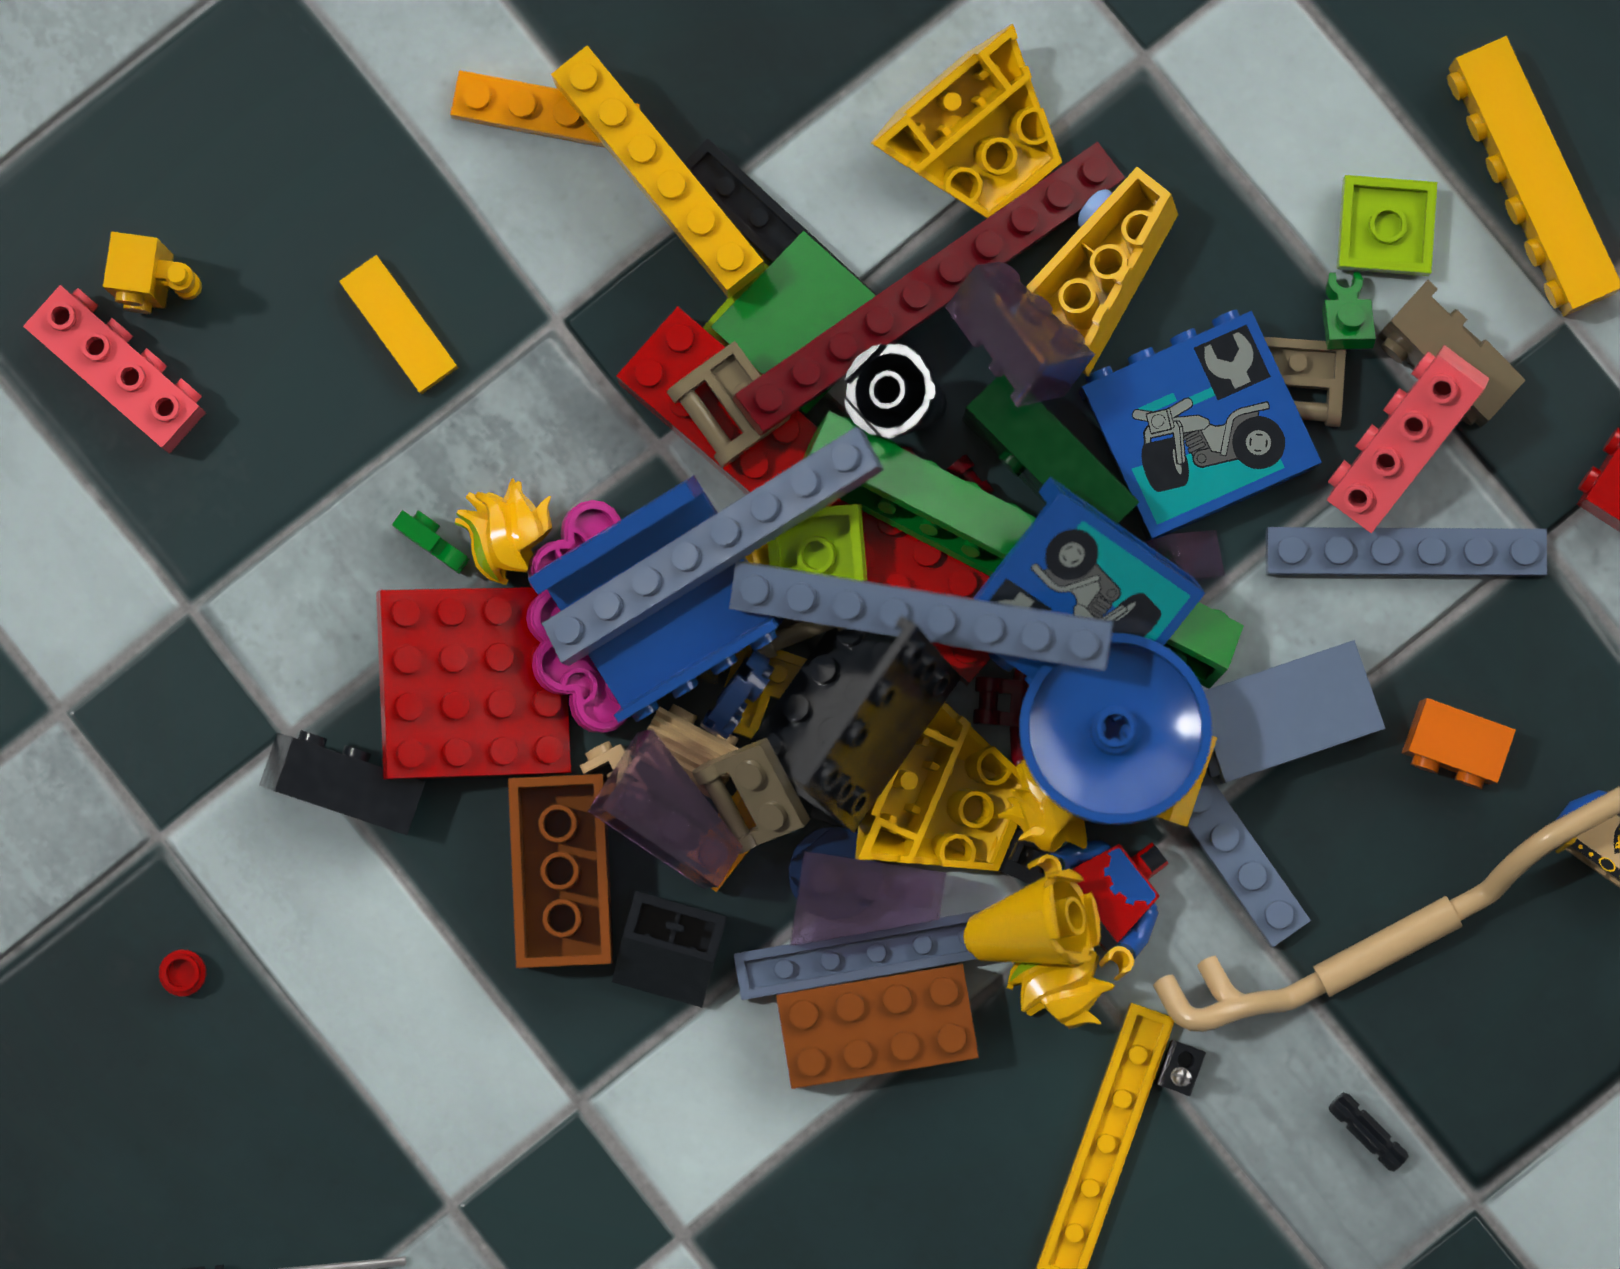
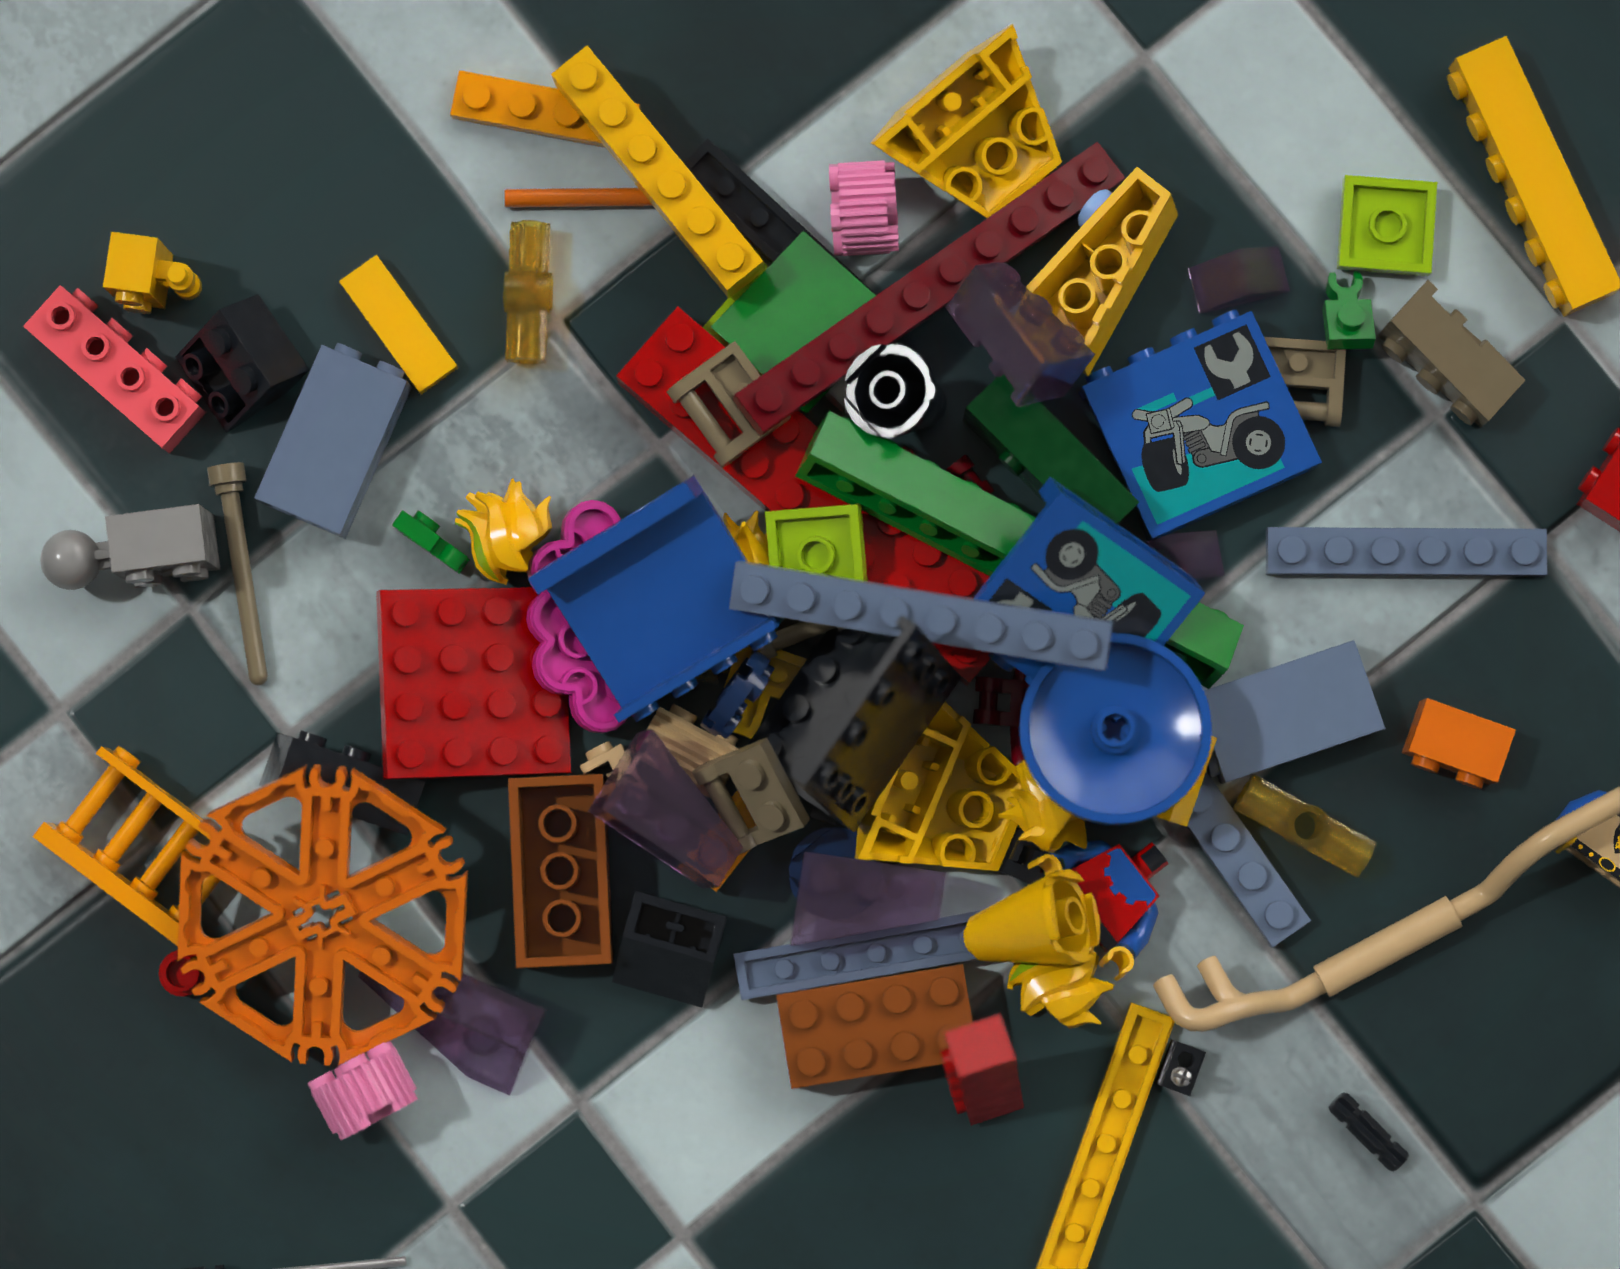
(103, 865): none -> light orange fence
(138, 549): none -> light grey brick
(228, 483): none -> dark tan piece
(241, 361): none -> black slope
(321, 959): none -> orange plate
(334, 439): none -> sand blue brick
(363, 1090): none -> bright pink brick
(479, 1029): none -> clear purple wedge
(528, 292): none -> clear yellow piece
(575, 197): none -> orange bar
(713, 546): sand blue plate -> none
(863, 208): none -> bright pink brick
(982, 1070): none -> red brick
(1238, 278): none -> slope
(1330, 839): none -> clear yellow piece
(1407, 438): coral brick -> none

